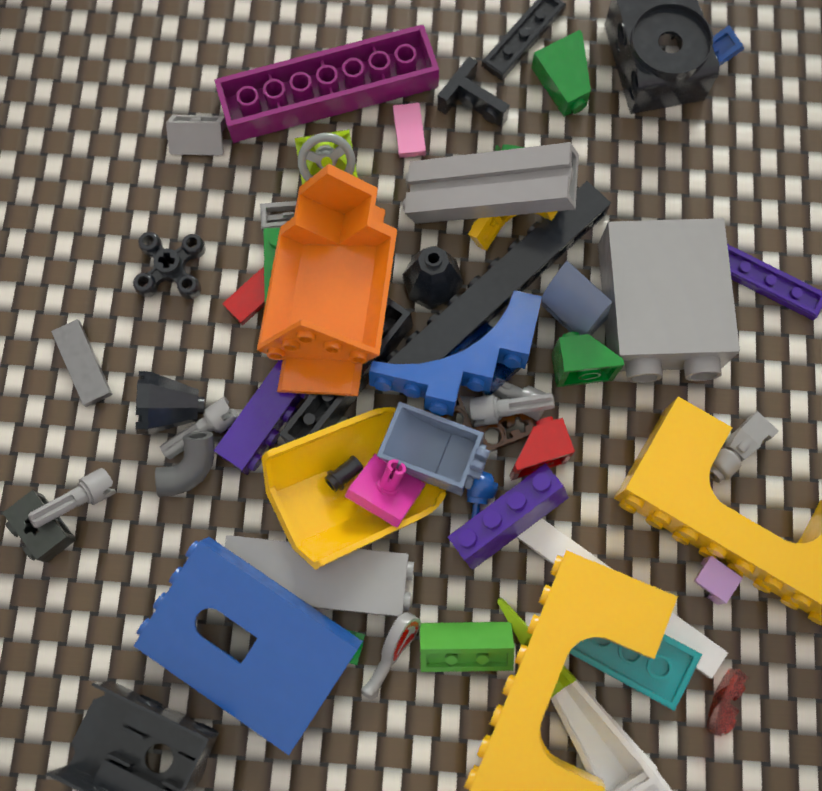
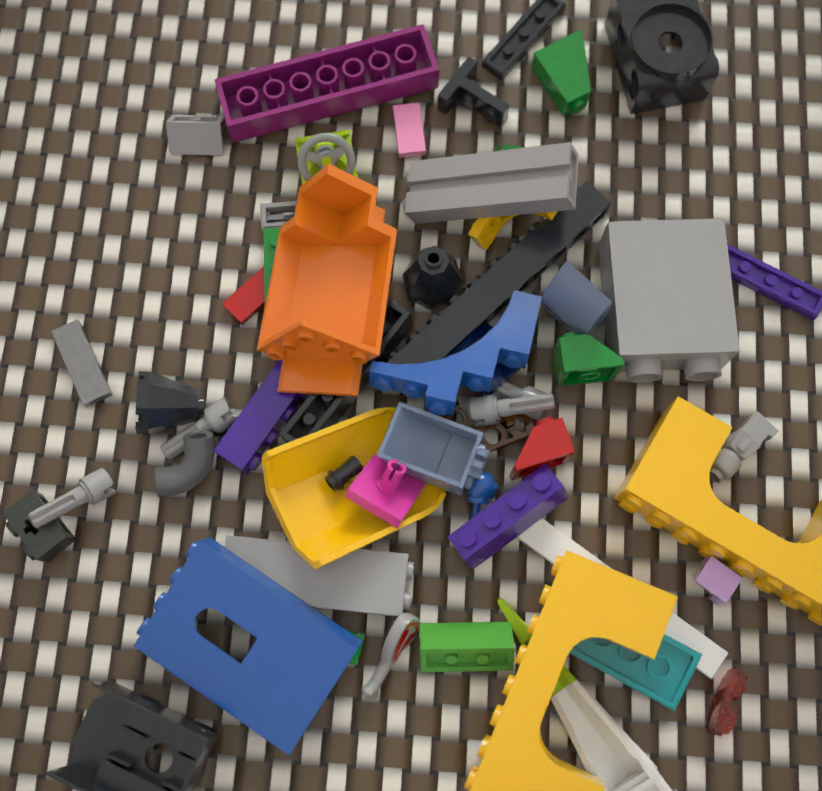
(163, 259): black gear -> none
(726, 45): blue bracket -> none

